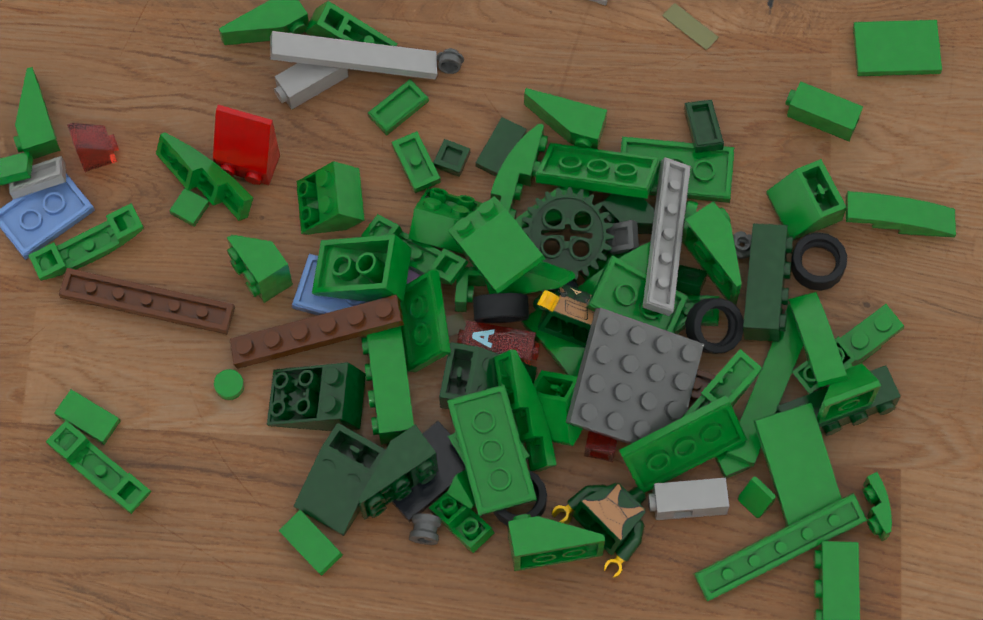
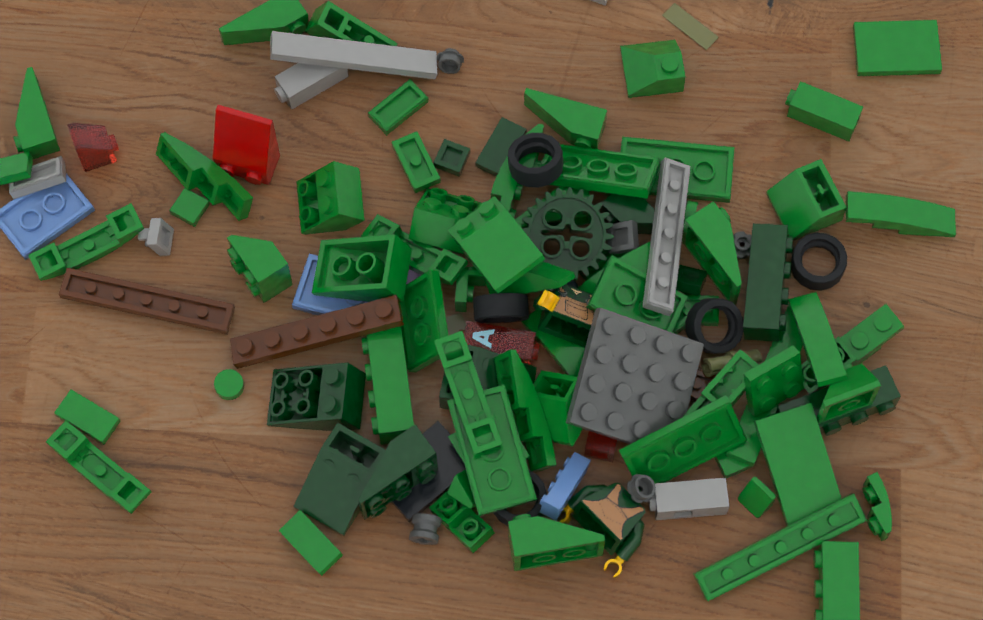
(158, 236): none -> light grey tile
(468, 392): none -> green slope
(530, 144): none -> black tyre
(565, 485): none -> medium blue piece
(646, 486): none -> dark grey plate
(653, 68): none -> green slope
(703, 126): dark green tile -> none
(716, 364): none -> olive pin
(773, 381): none -> green plate

